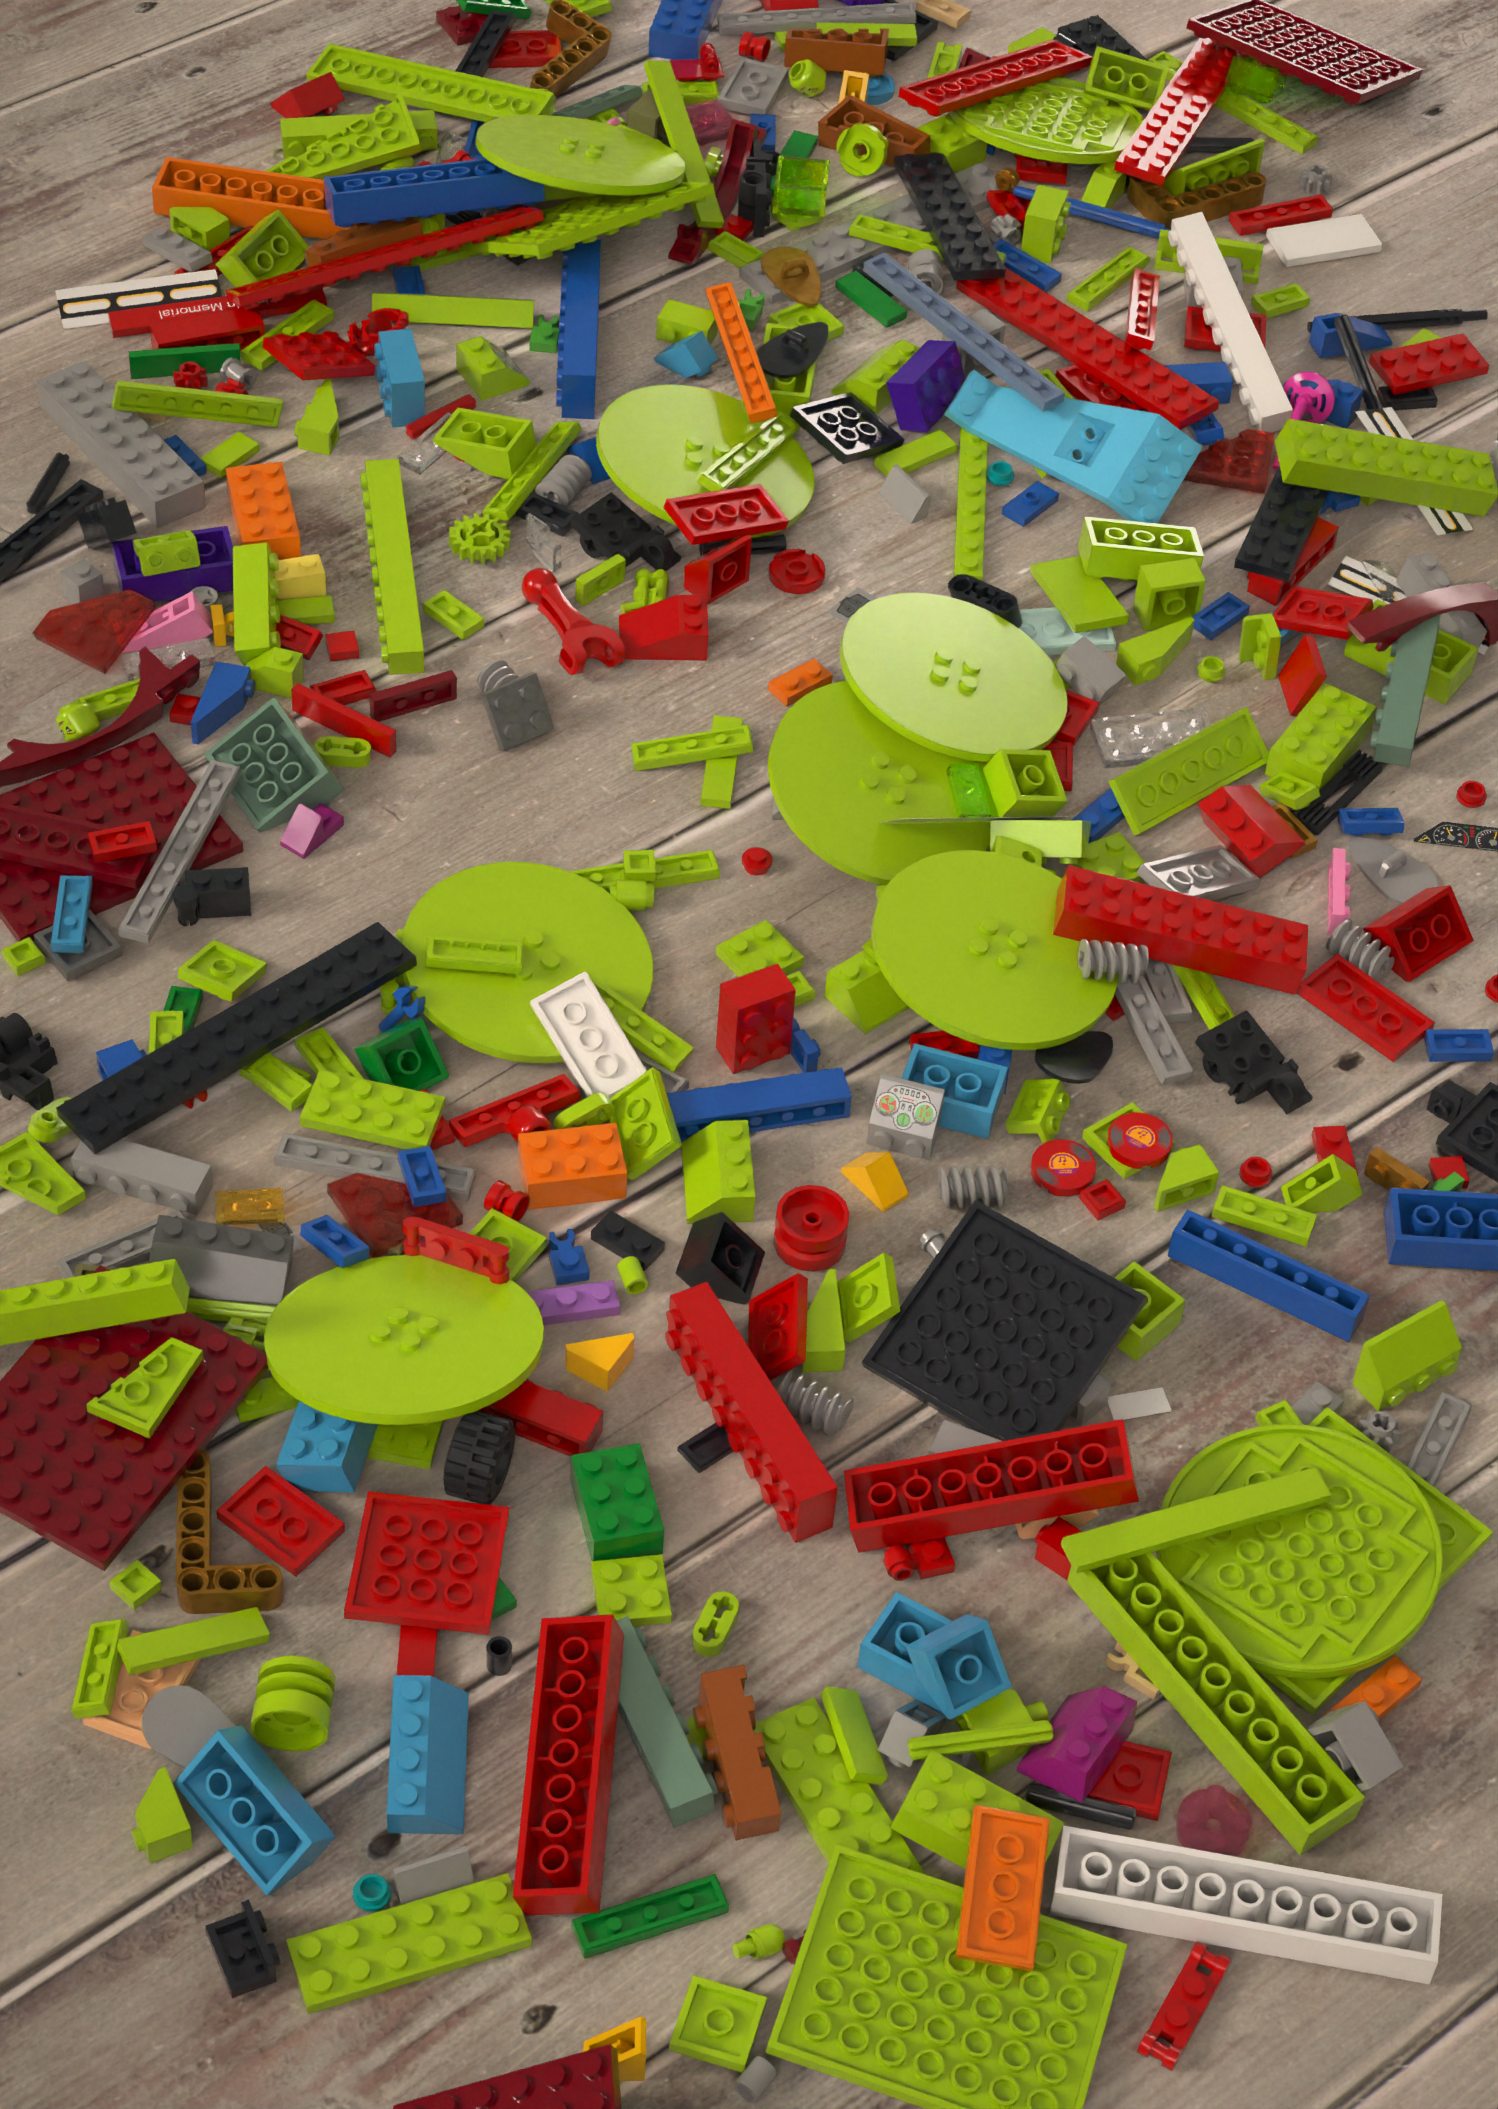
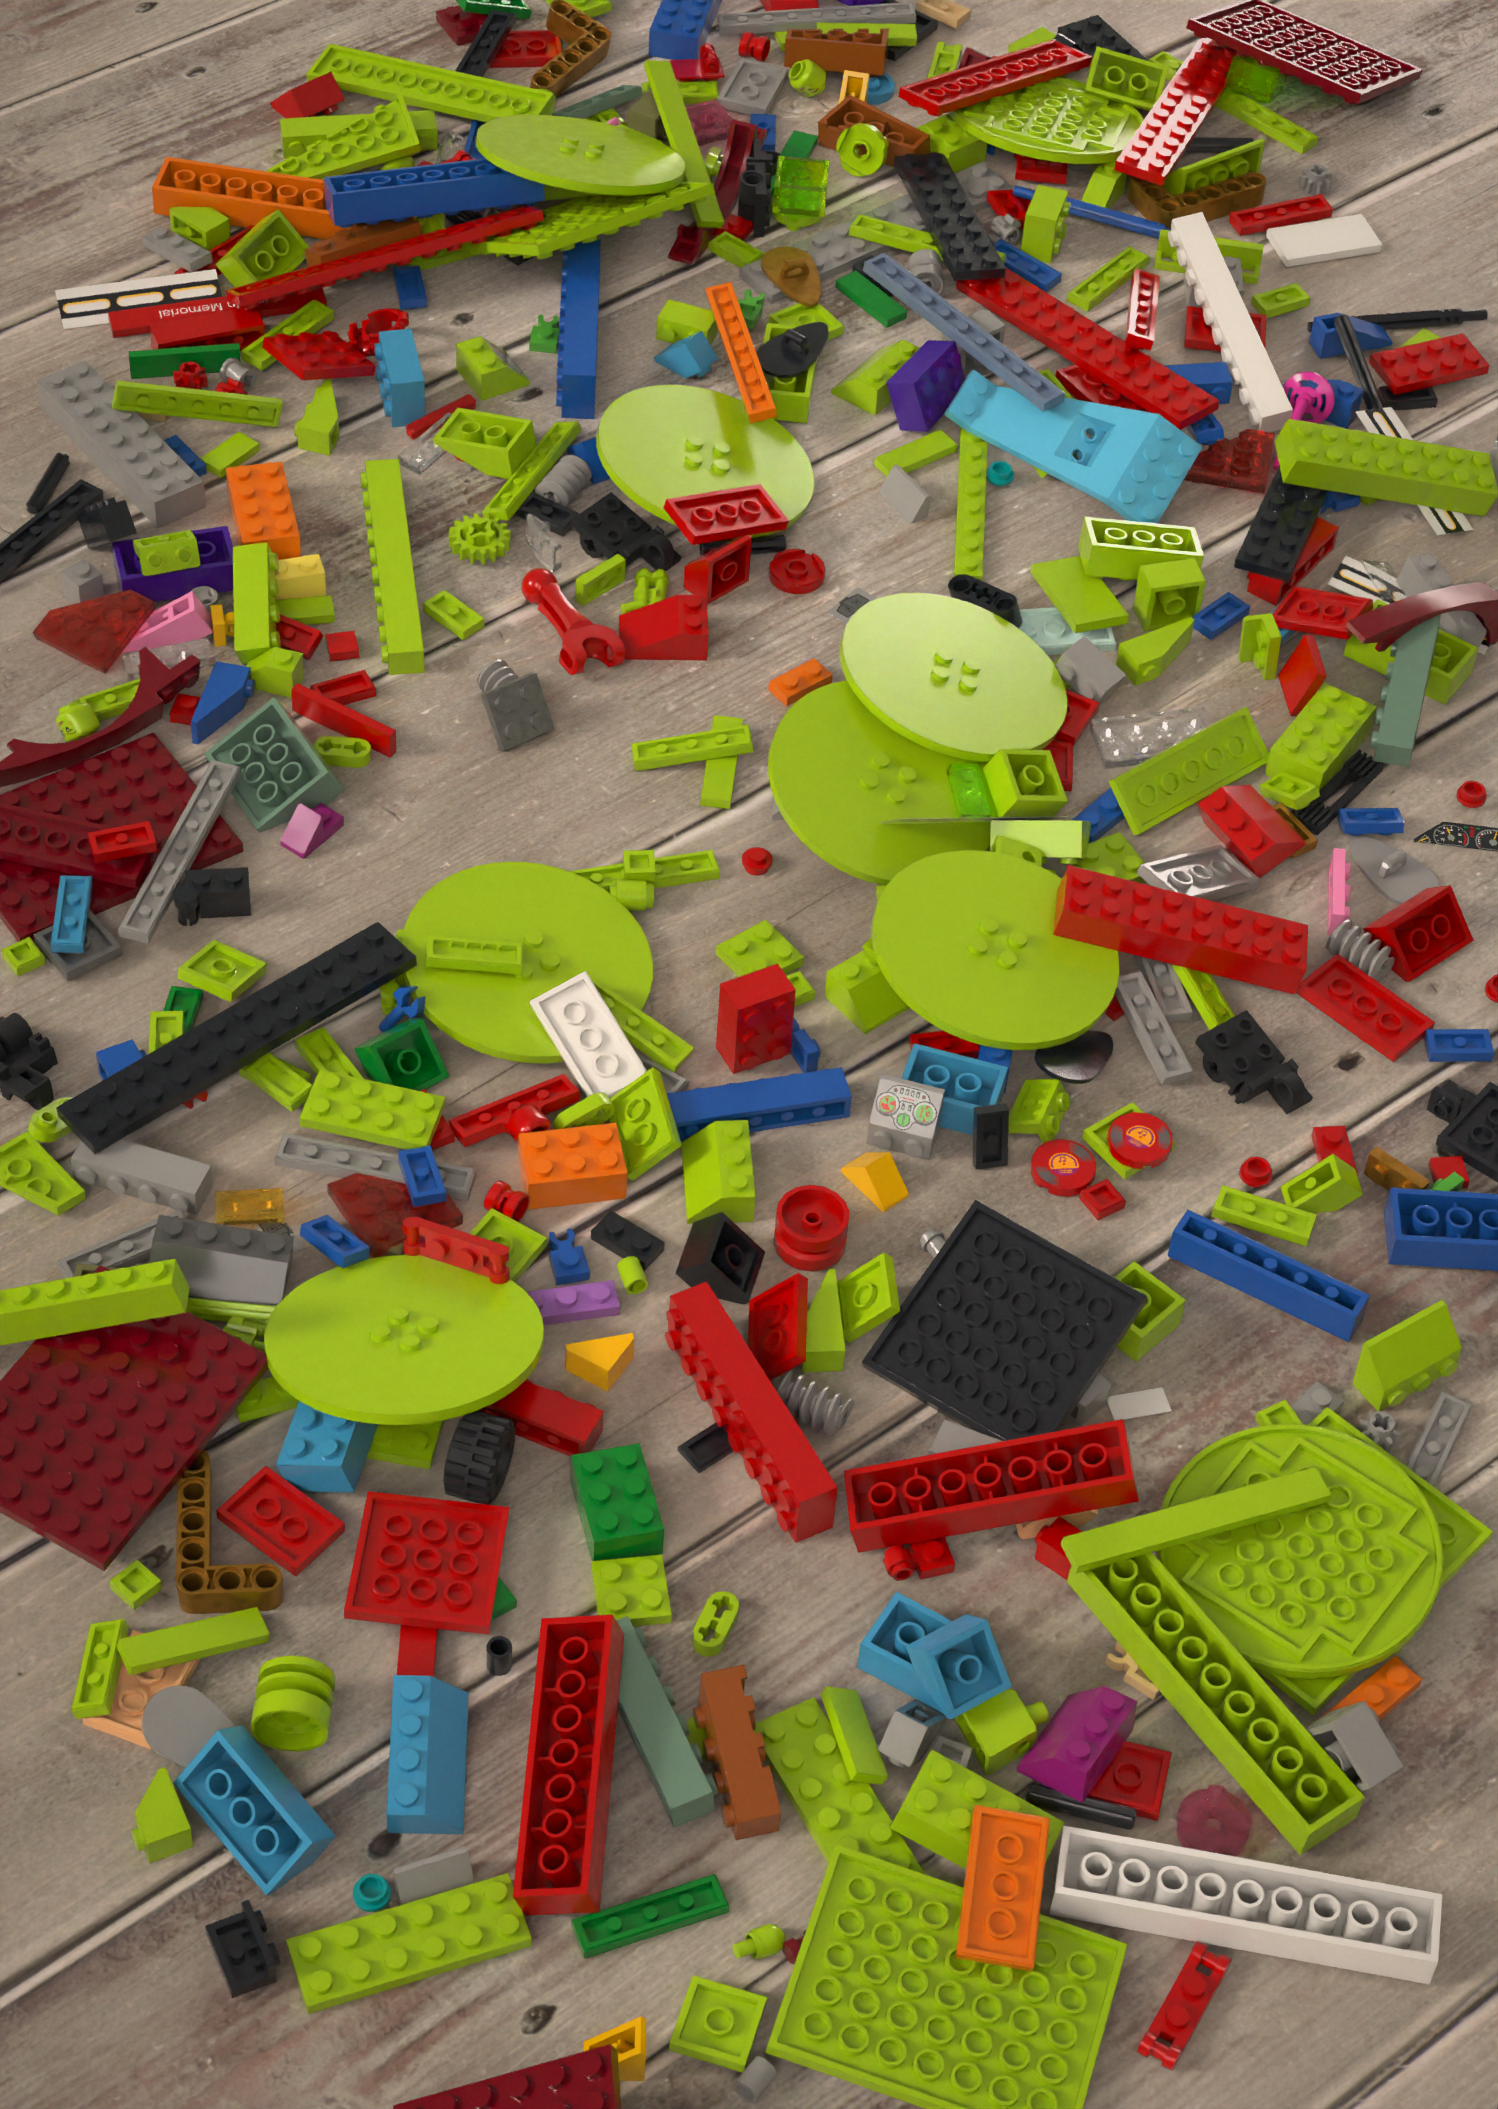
(150, 1390): lime wing -> none
(413, 696): dark red plate -> none
(459, 309): lime tile -> none
(749, 453): lime tile -> none
(846, 427): black plate -> none
(972, 1186): light grey piece -> none
(981, 1739): lime axle -> none
(990, 1136): none -> black plate
(1007, 179): pearl gold plate -> none
(1030, 503): blue plate -> none
(1112, 959): light grey piece -> none
(1186, 1178): lime slope -> none
(1211, 669): lime plate -> none

